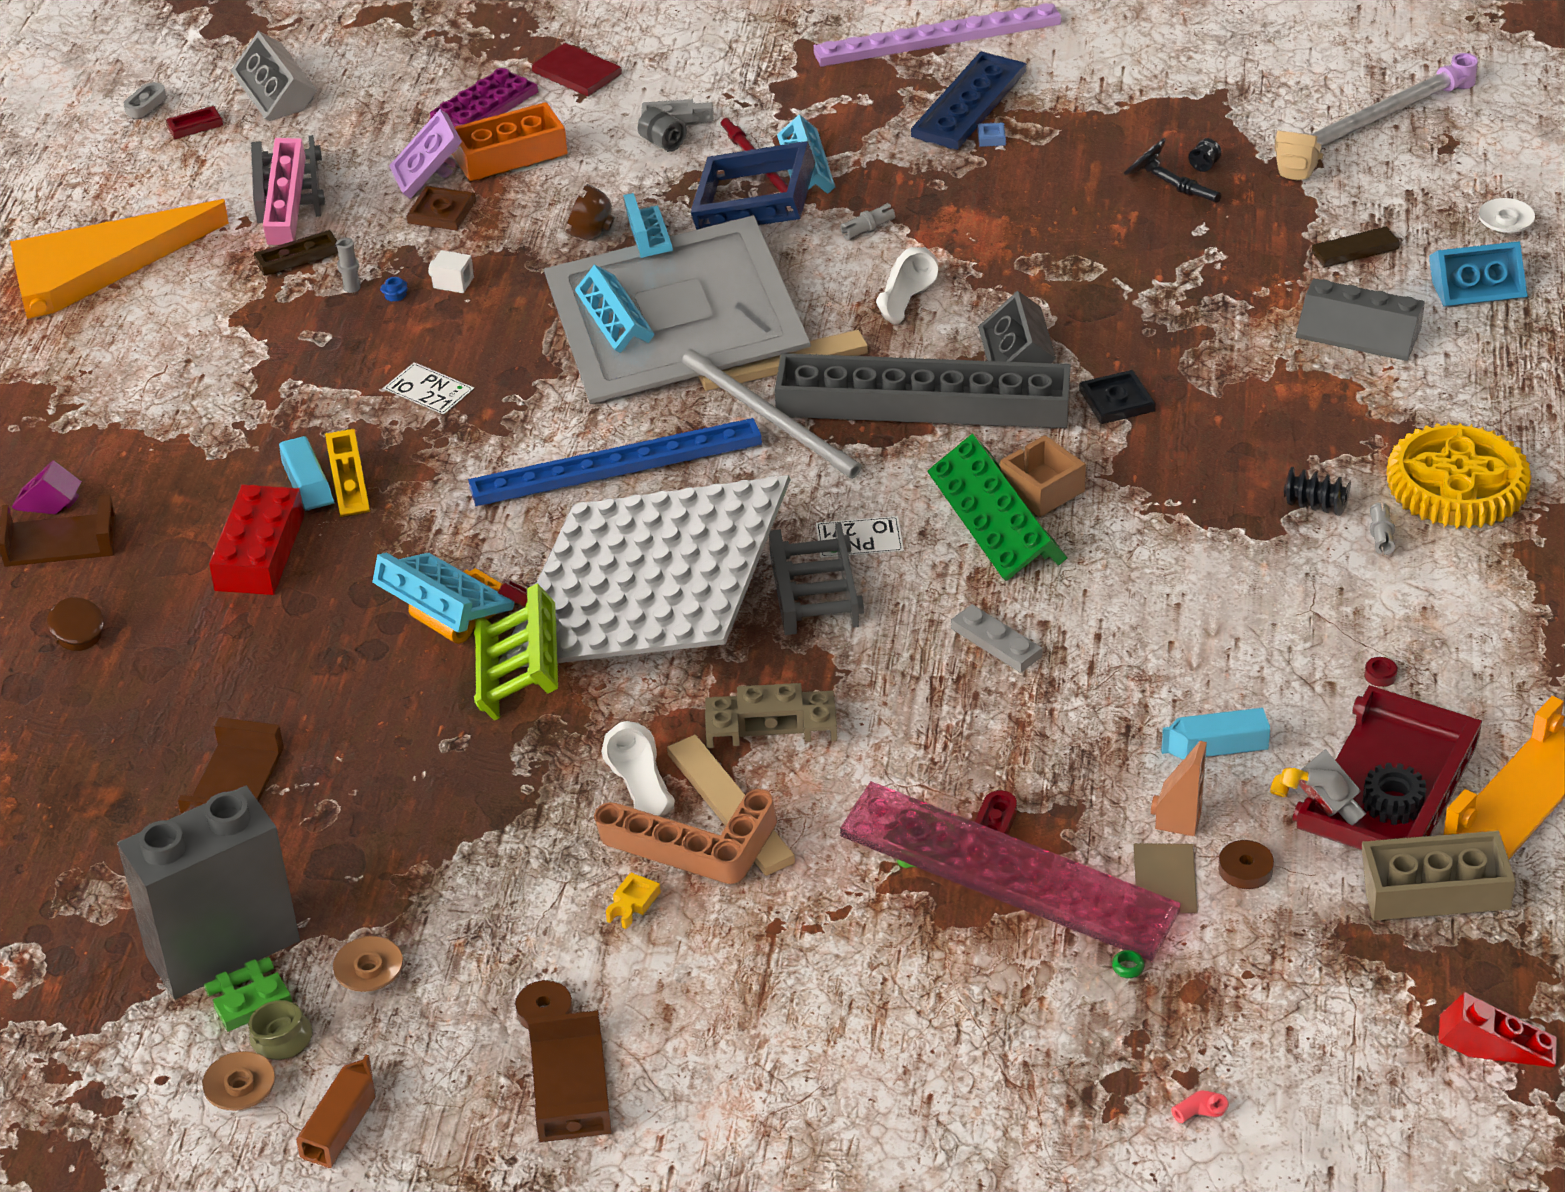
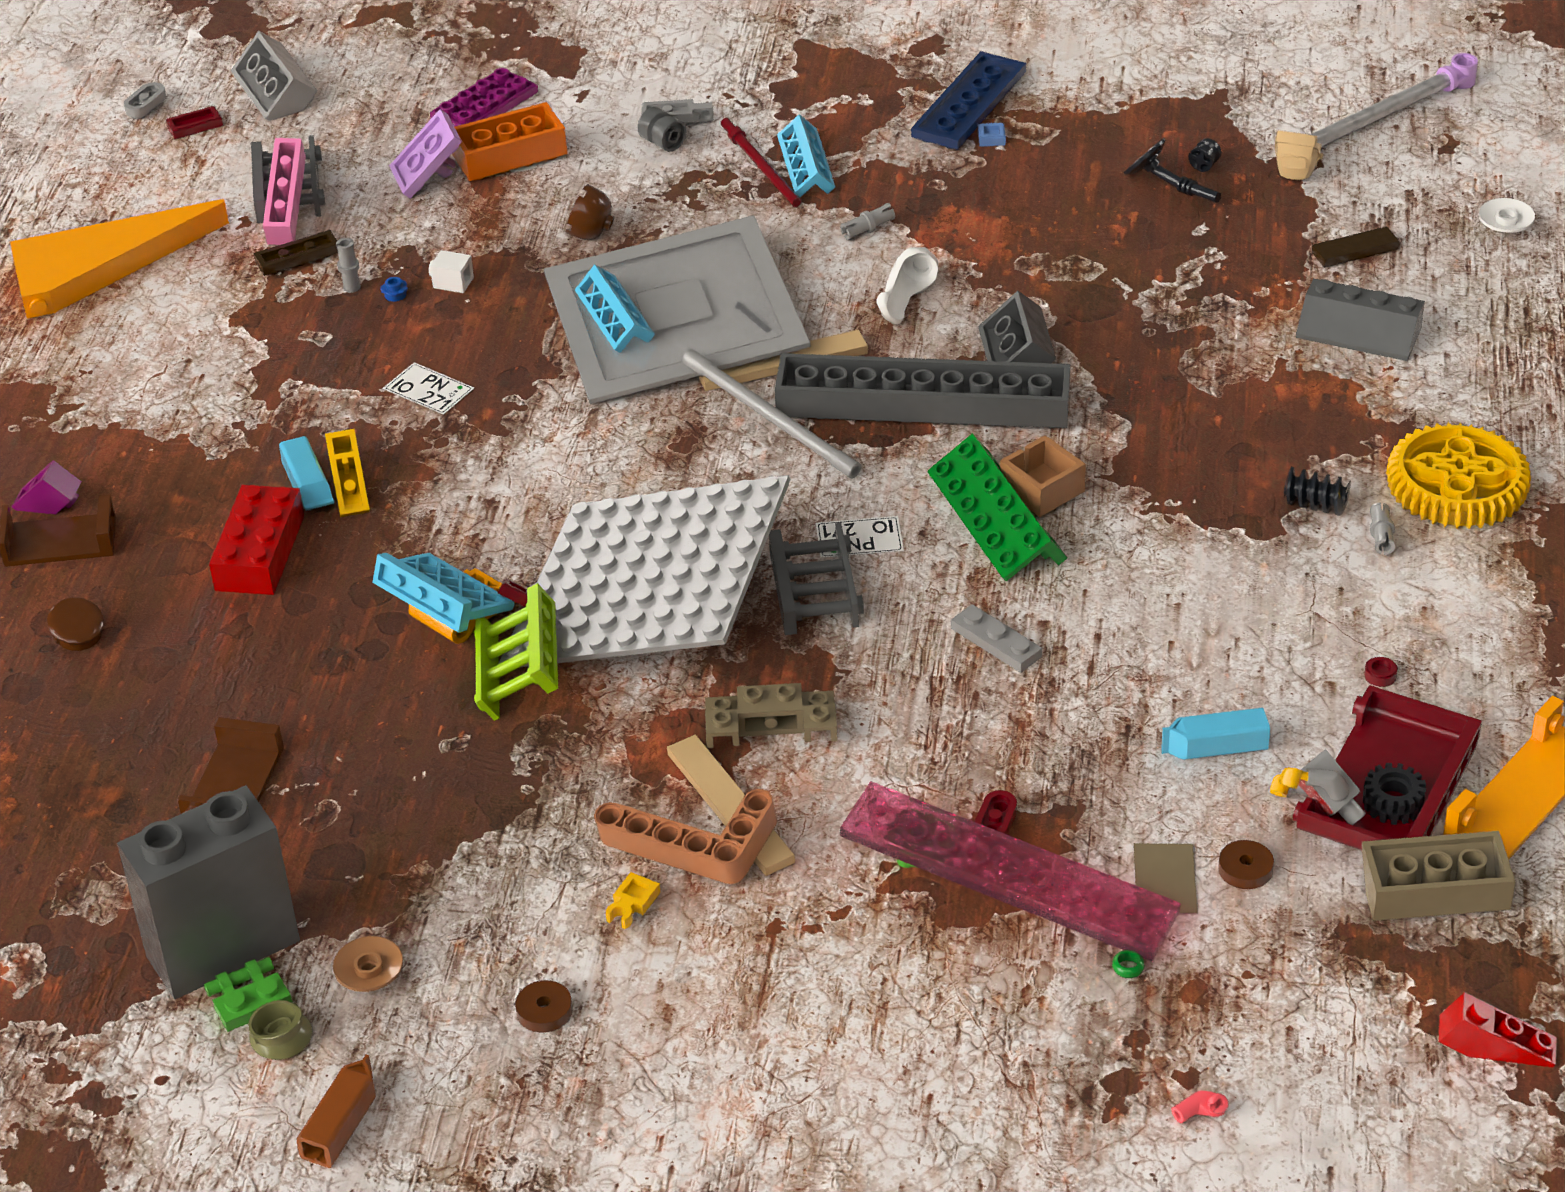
(238, 1080): medium nougat dish -> none
(441, 208): reddish brown tile -> none
(569, 1076): reddish brown panel -> none
(576, 69): dark red tile -> none
(614, 462): blue plate -> none
(632, 755): white hair -> none
(644, 225): medium azure fence -> none
(765, 208): dark blue window -> none
(936, 34): lavender plate -> none
(1117, 396): black tile -> none
(1181, 796): nougat slope -> none
(1478, 273): dark azure slope -> none

